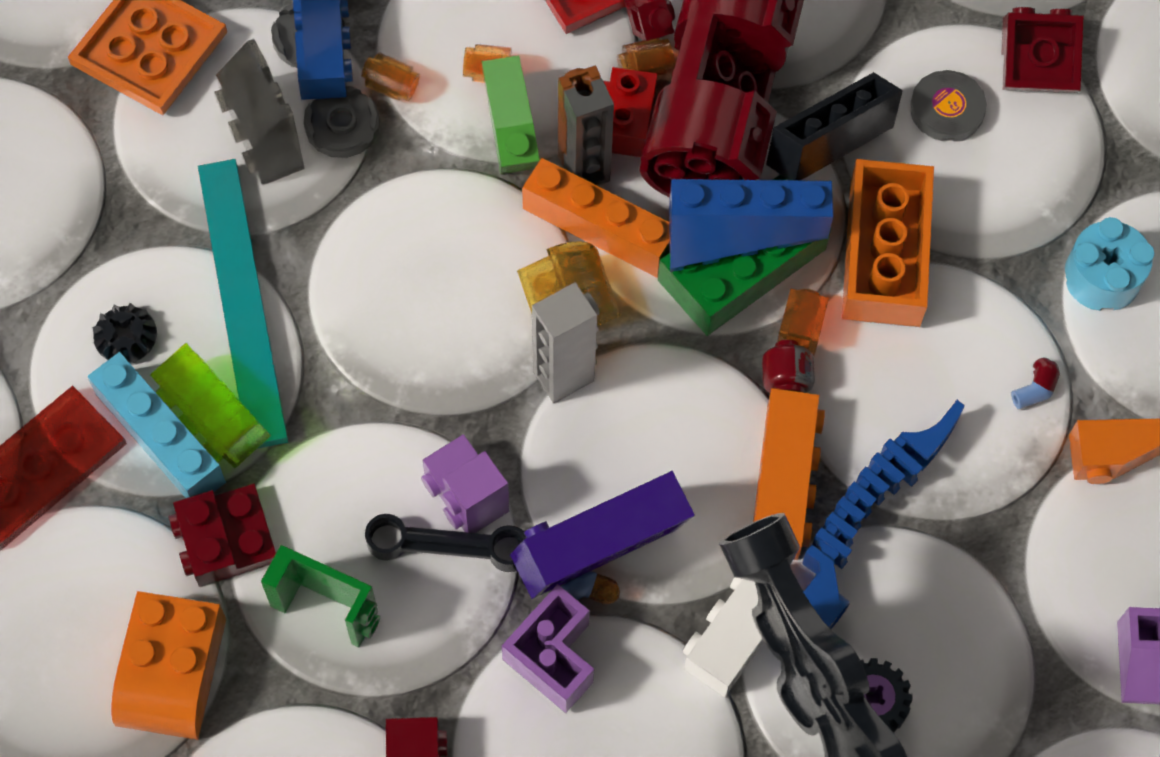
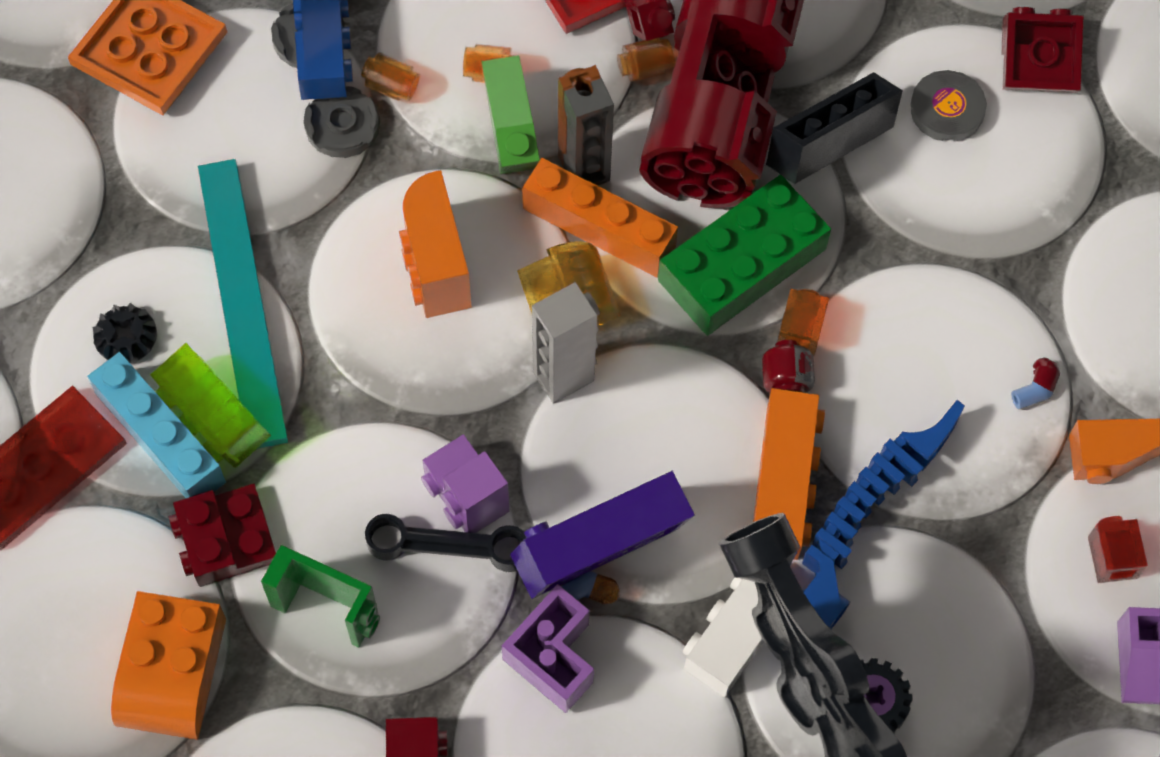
(259, 115): clear smoke wedge -> none
(433, 248): none -> orange brick
(633, 101): red brick -> none
(744, 216): blue wedge -> none
(888, 243): orange brick -> none
(1108, 265): medium azure brick -> none
(1117, 549): none -> clear red brick

